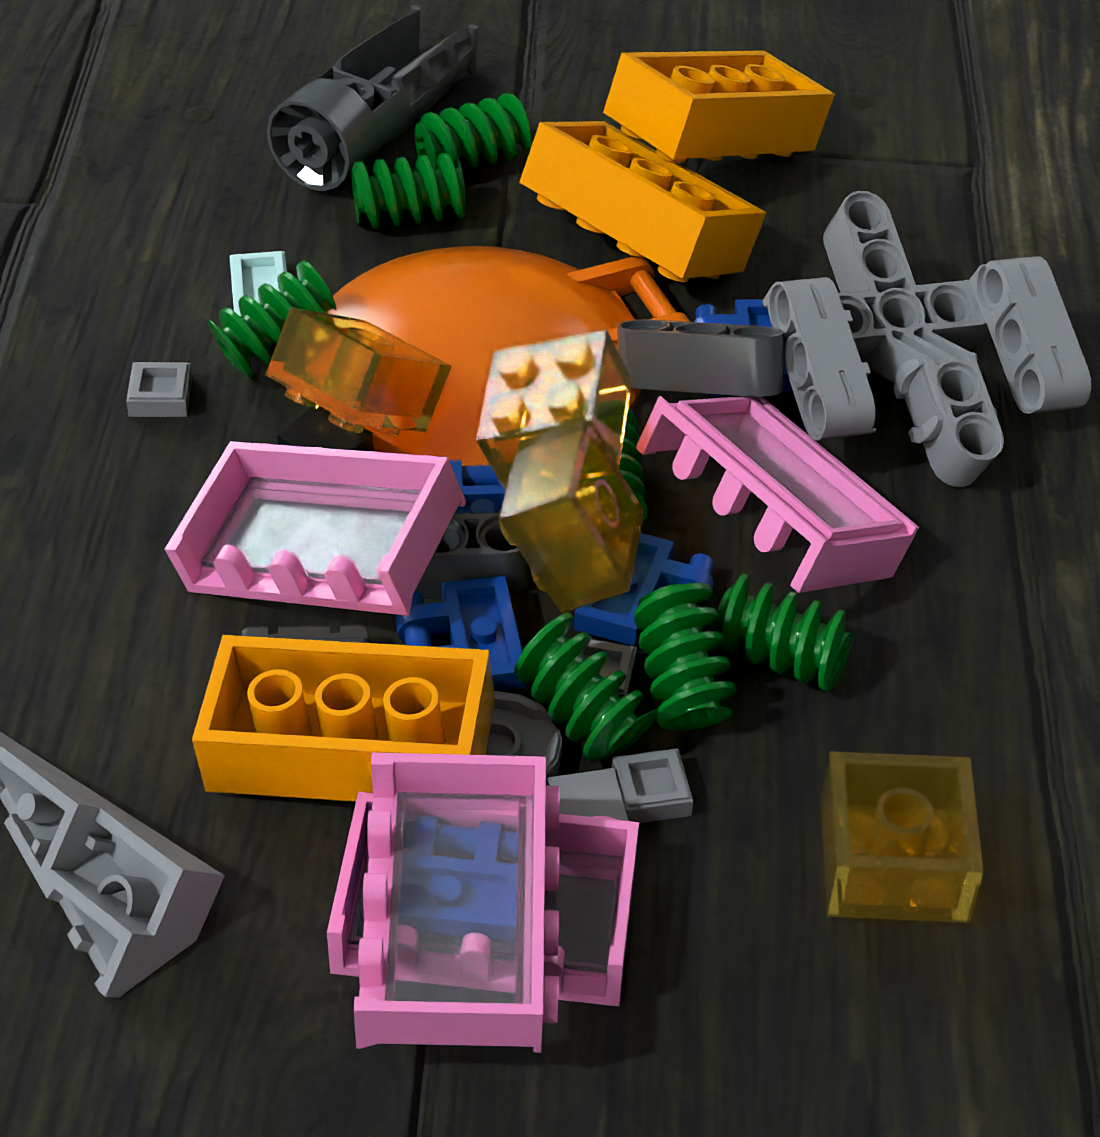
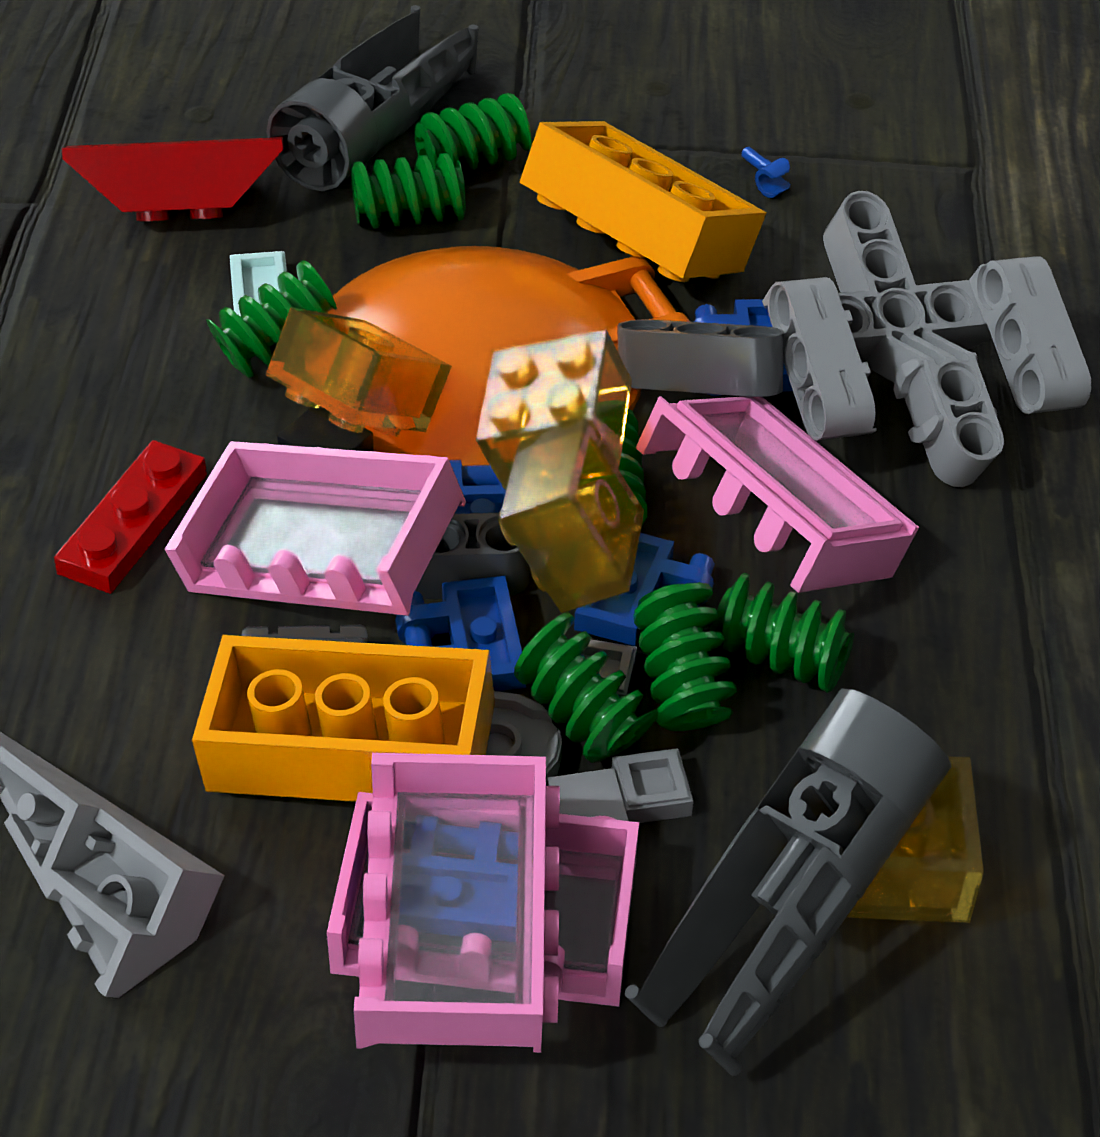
(130, 516): none -> red plate
(159, 389): light grey tile -> none
(174, 174): none -> red wedge
(717, 104): light orange brick -> none
(769, 173): none -> blue hand
(805, 859): none -> dark grey piece

